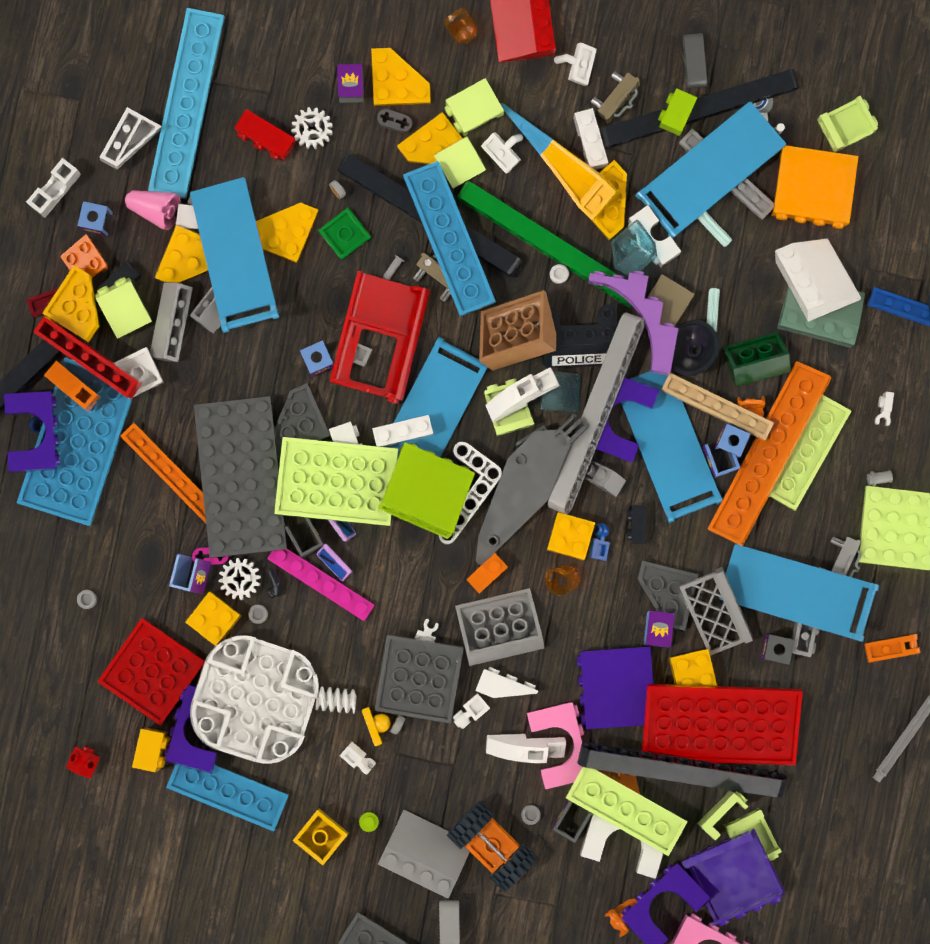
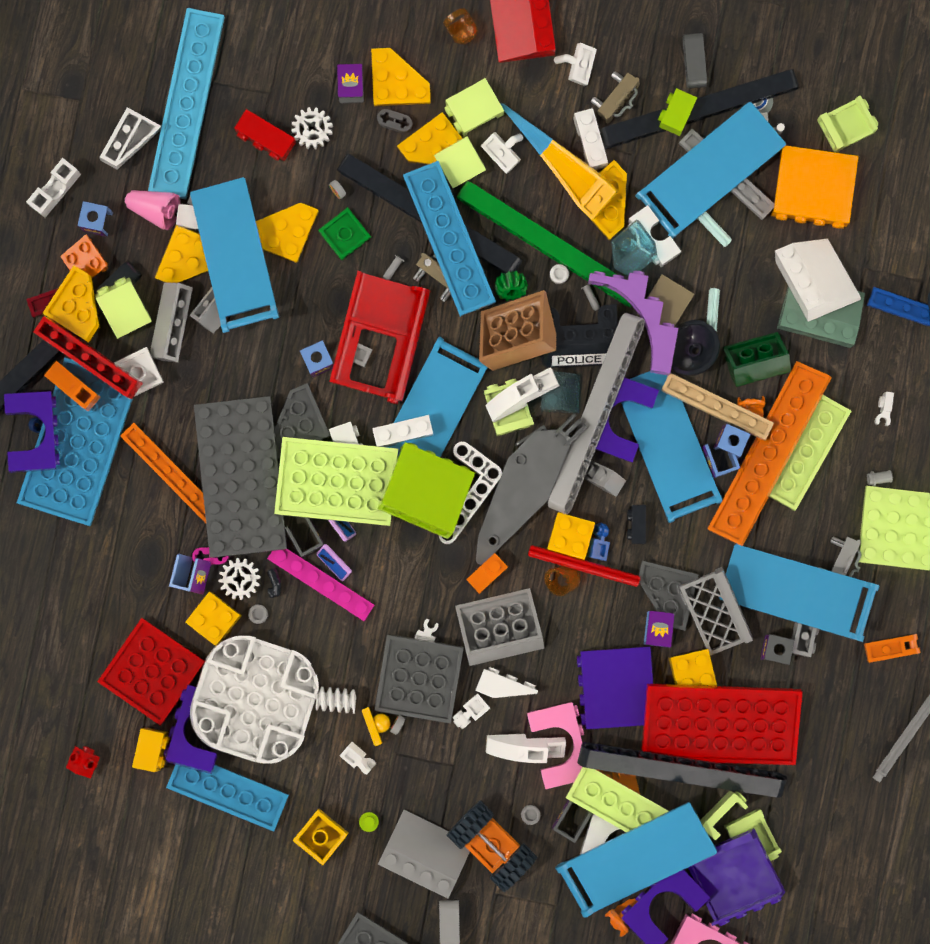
(86, 599): light grey tile -> none
(511, 285): none -> green gear
(584, 566): none -> red axle
(591, 297): none -> light grey piece
(638, 858): none -> dark azure flag

